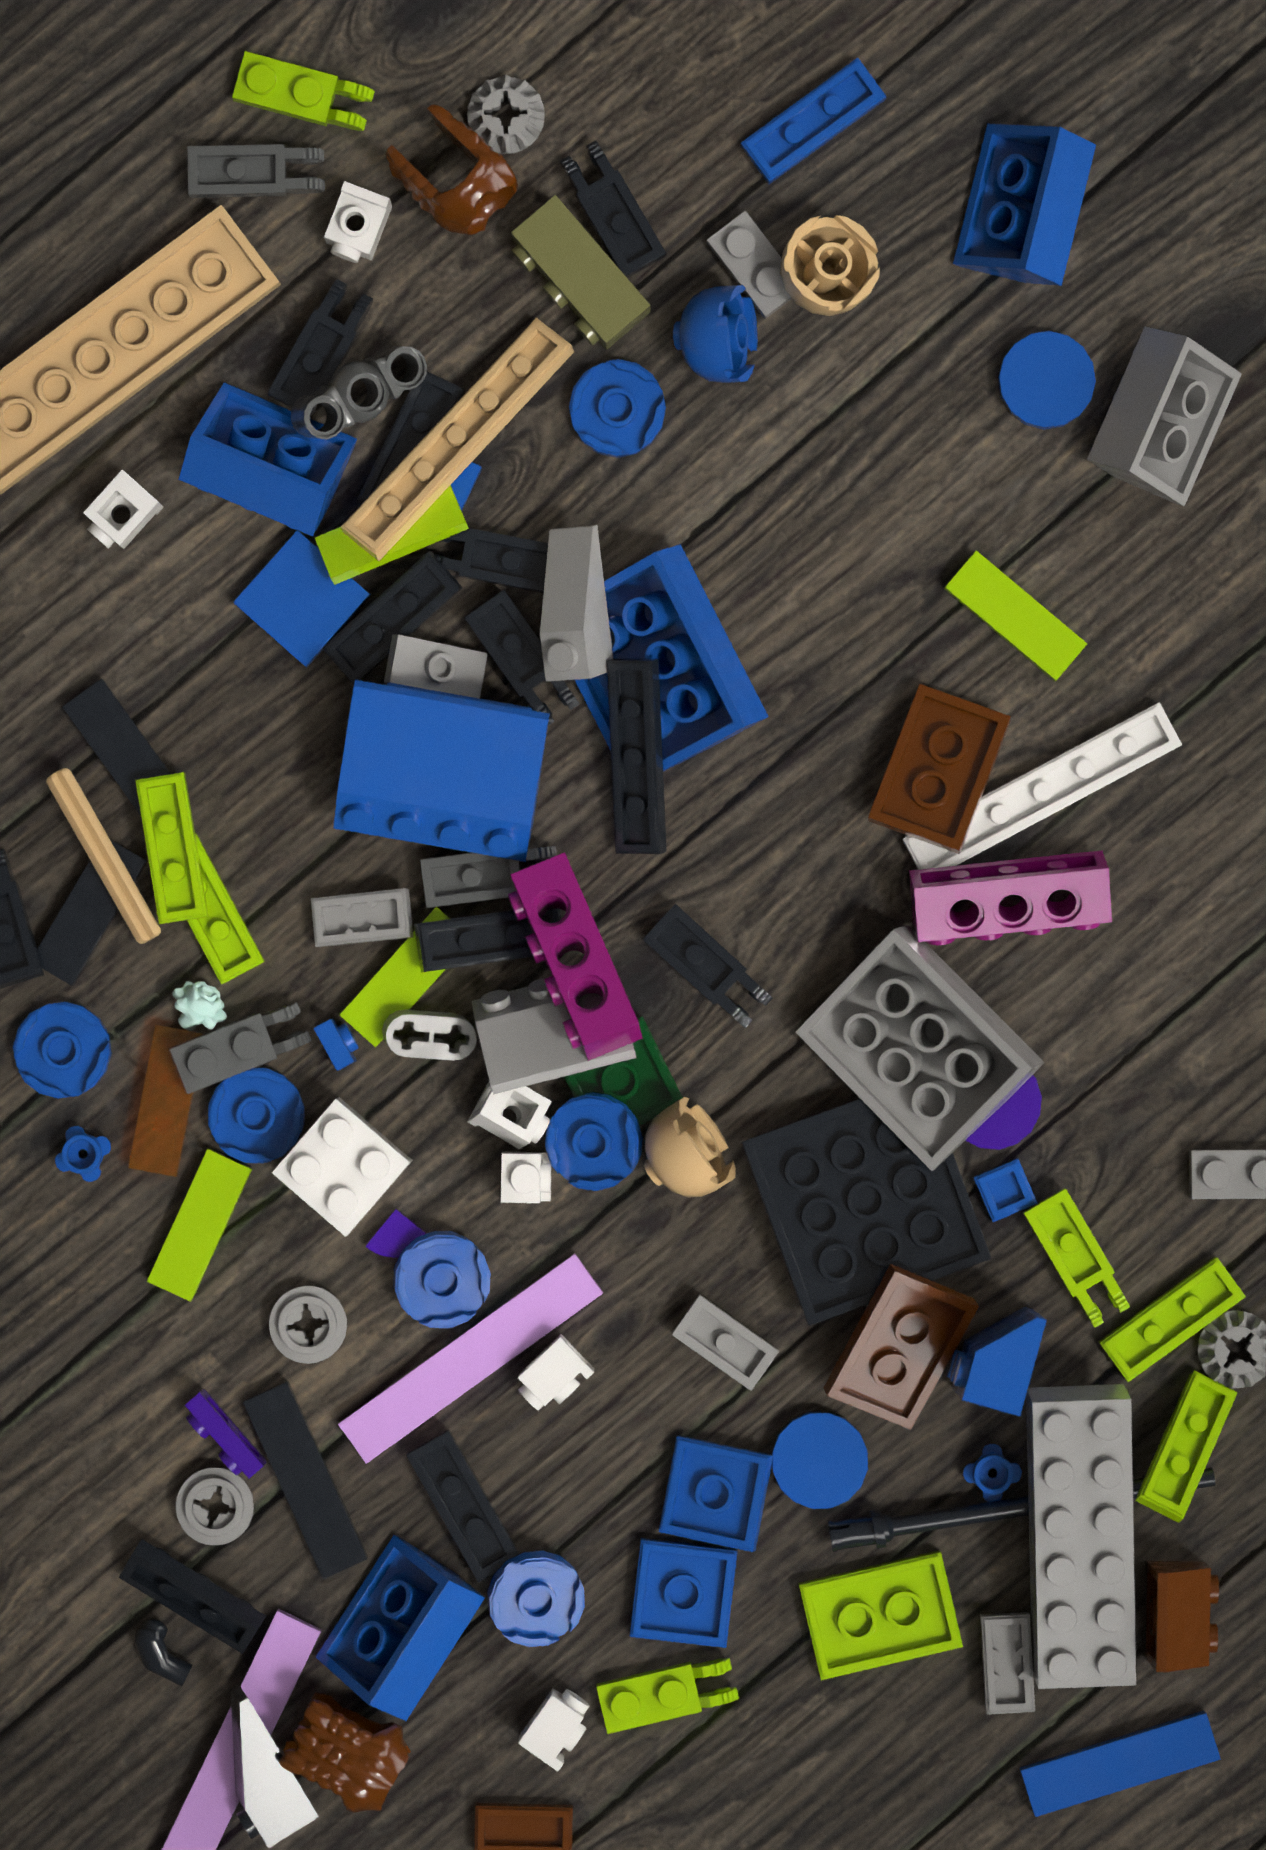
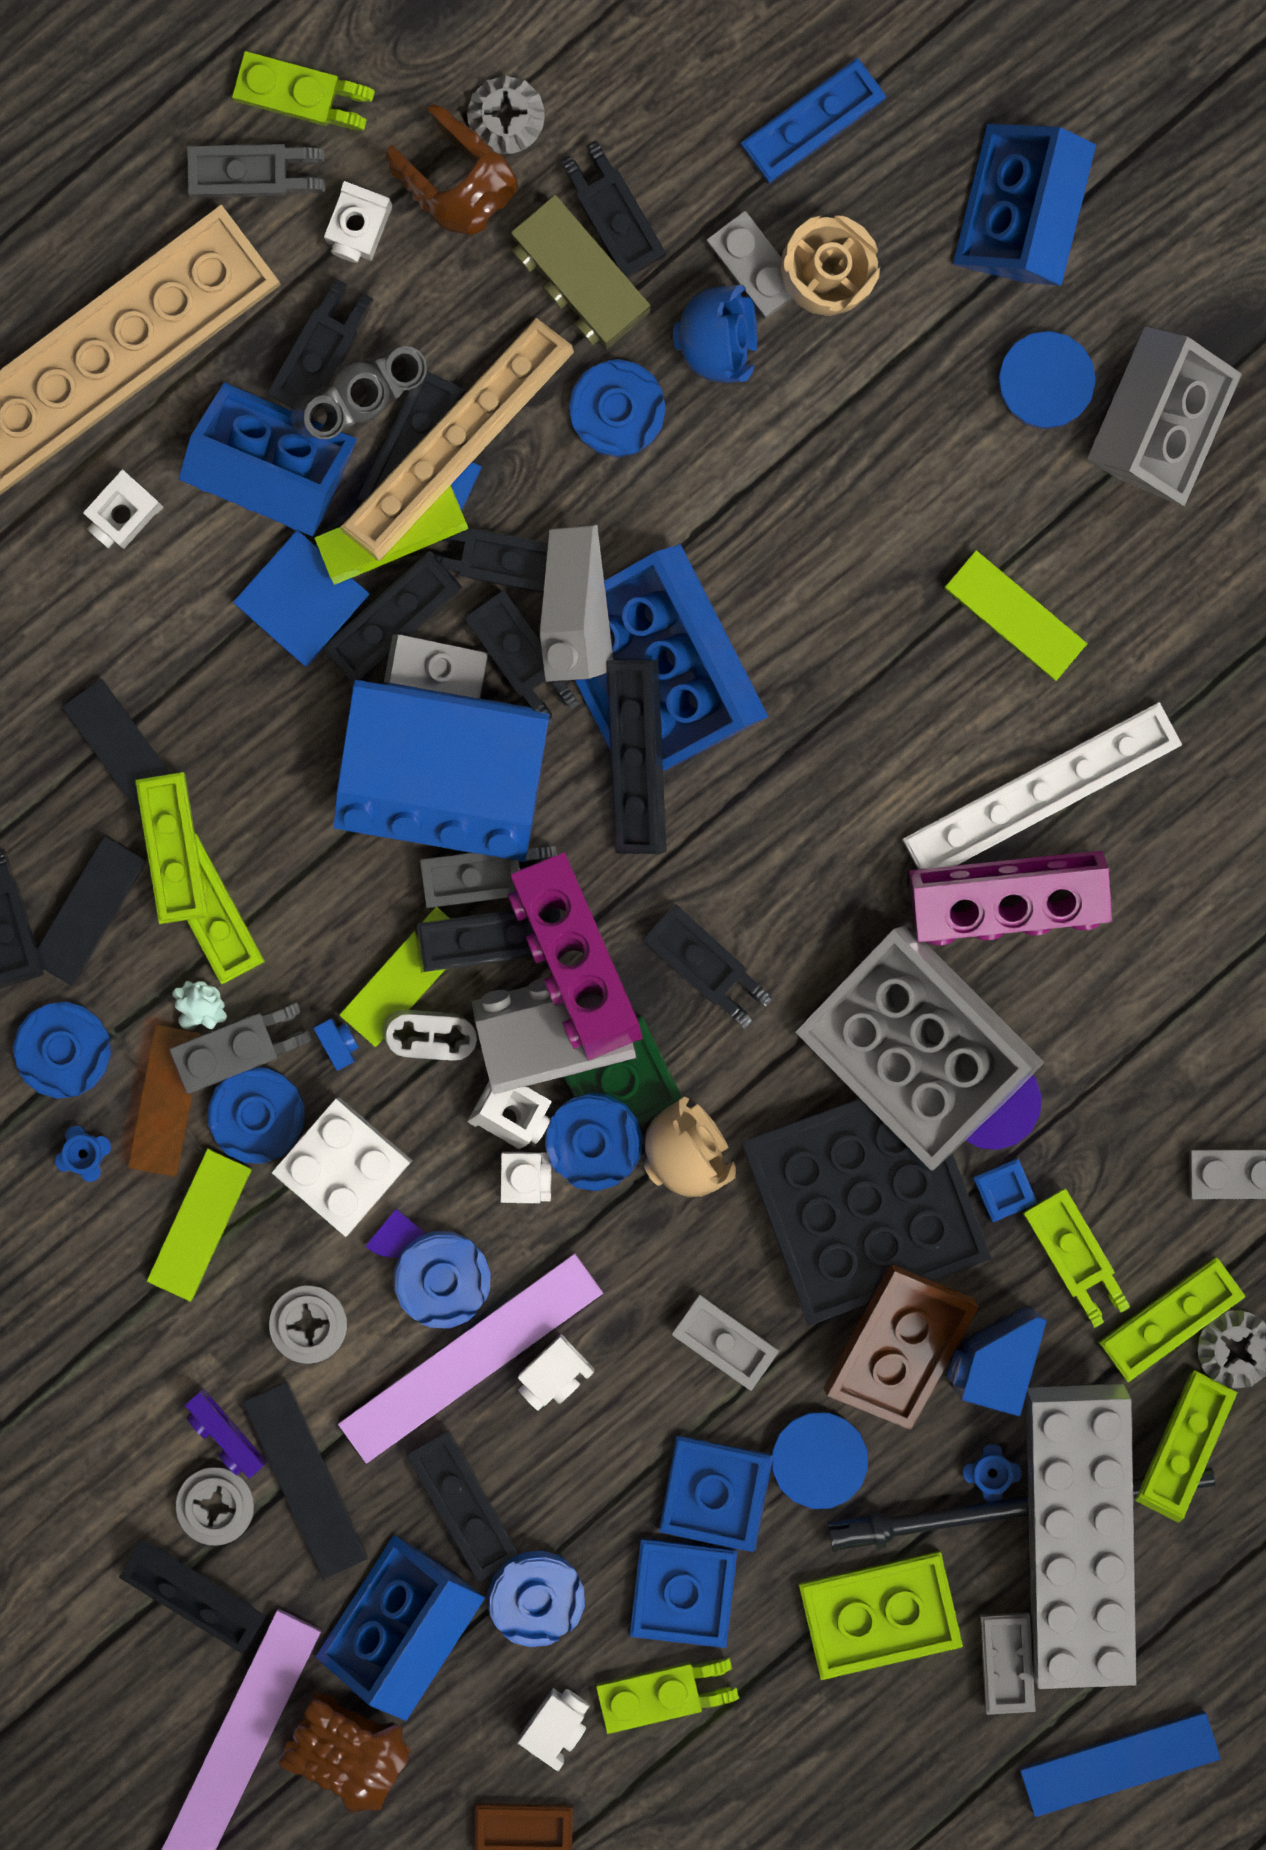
(103, 855): tan axle -> none
(155, 1655): black arm -> none
(270, 1794): slope -> none
(362, 917): light grey plate -> none
(939, 768): reddish brown plate -> none
(1179, 1615): reddish brown slope -> none

